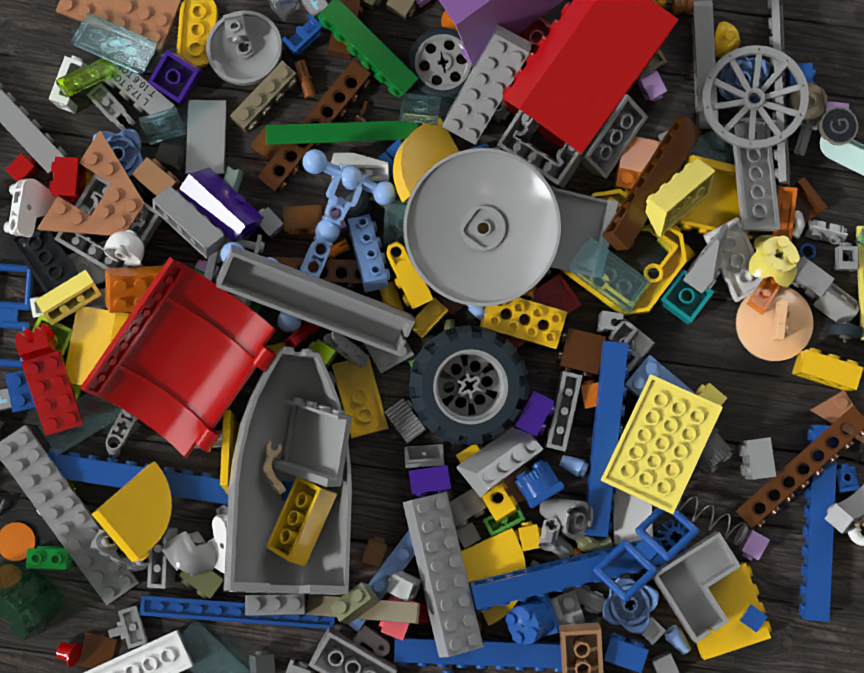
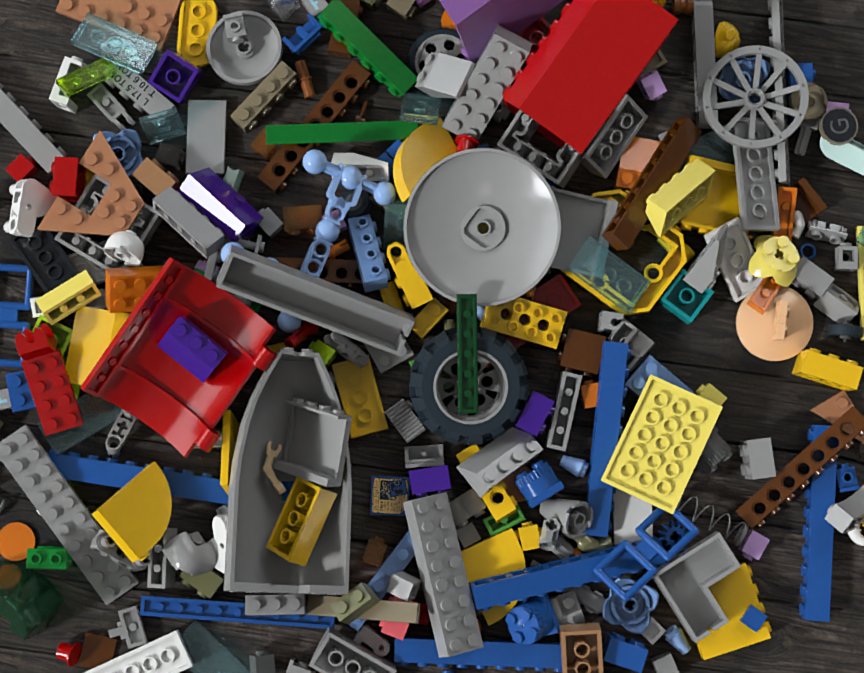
(192, 348): none -> dark purple slope
(388, 495): none -> tile
(444, 75): none -> light grey slope
(466, 142): none -> red piece
(467, 353): none -> dark green tile

